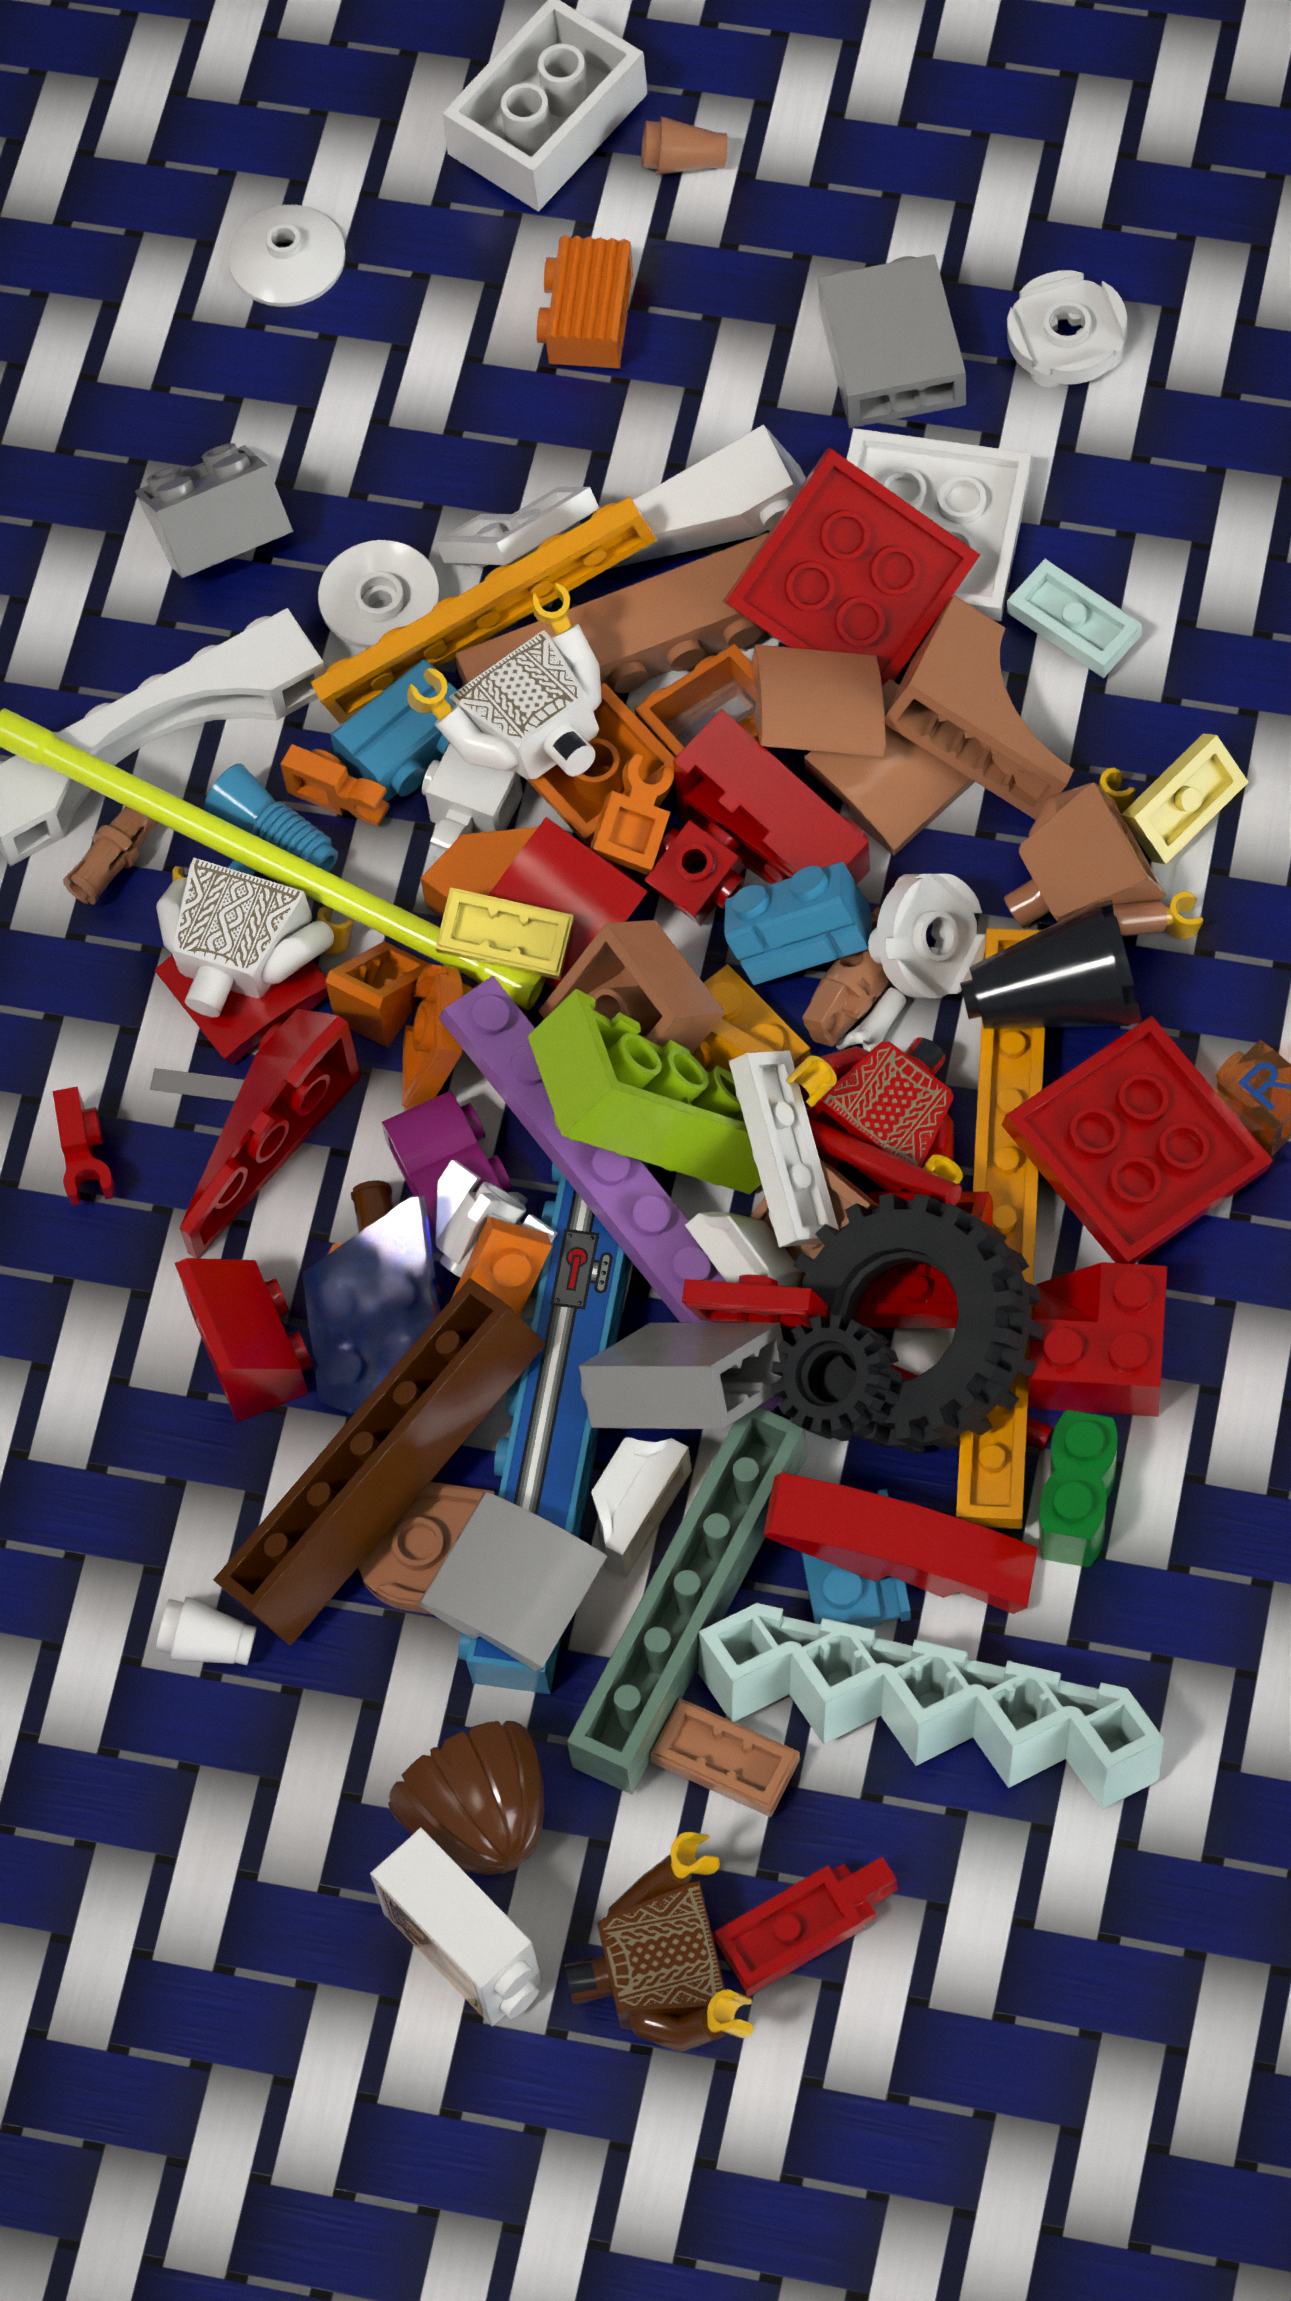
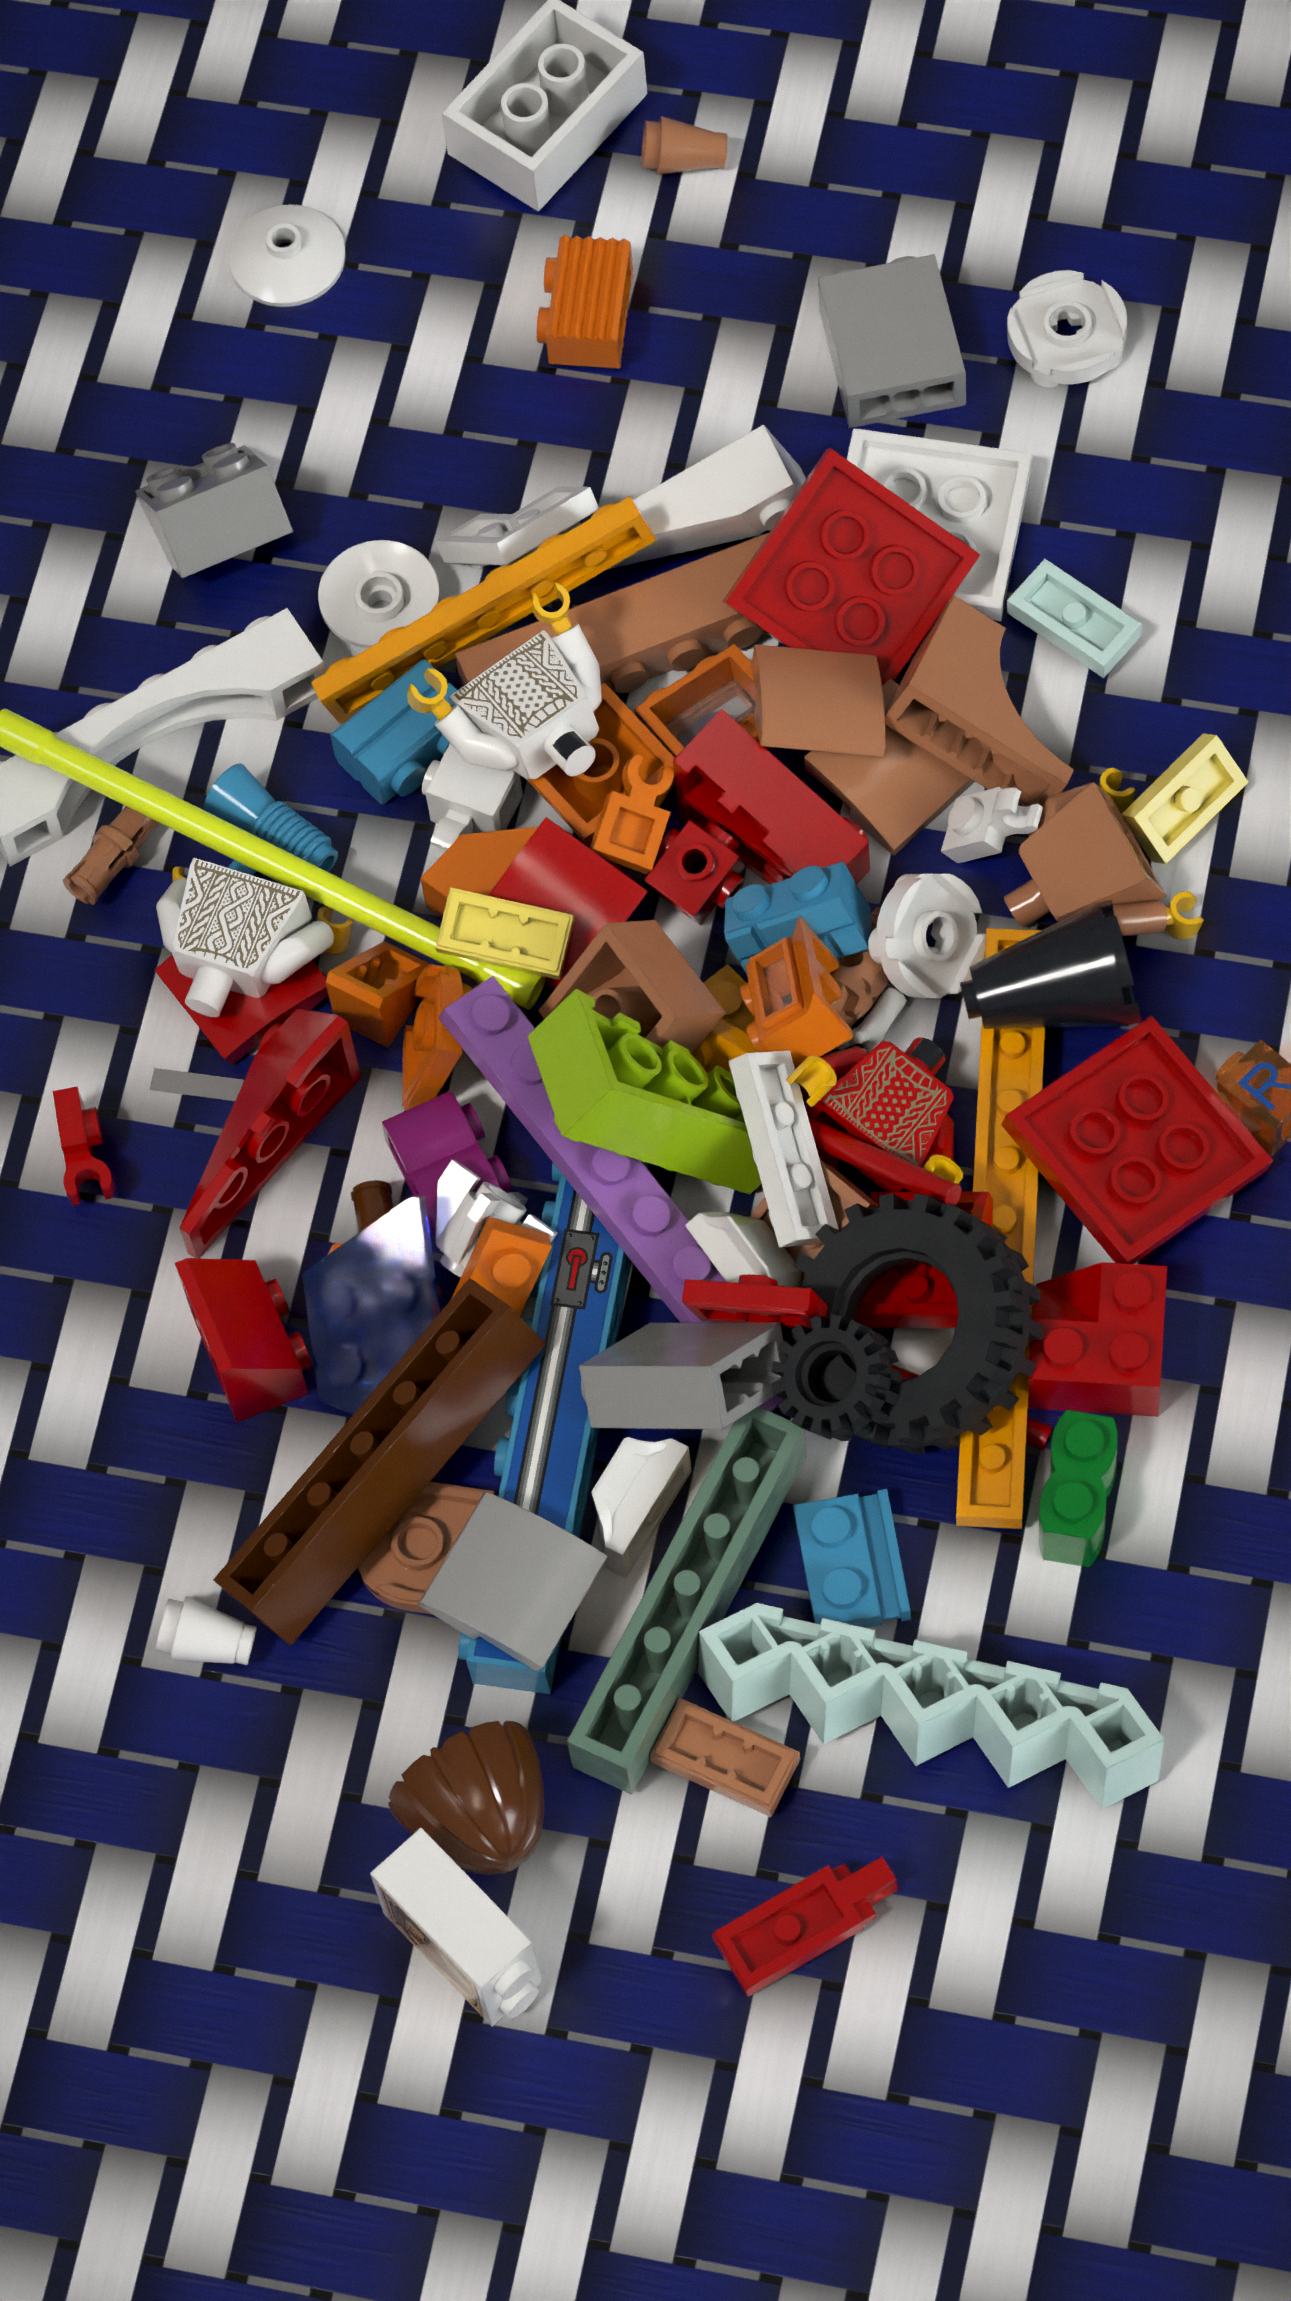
(326, 783): orange plate -> none
(663, 1958): reddish brown torso -> none
(792, 997): none -> orange window
(899, 1539): red slope -> none
(983, 821): none -> white plate

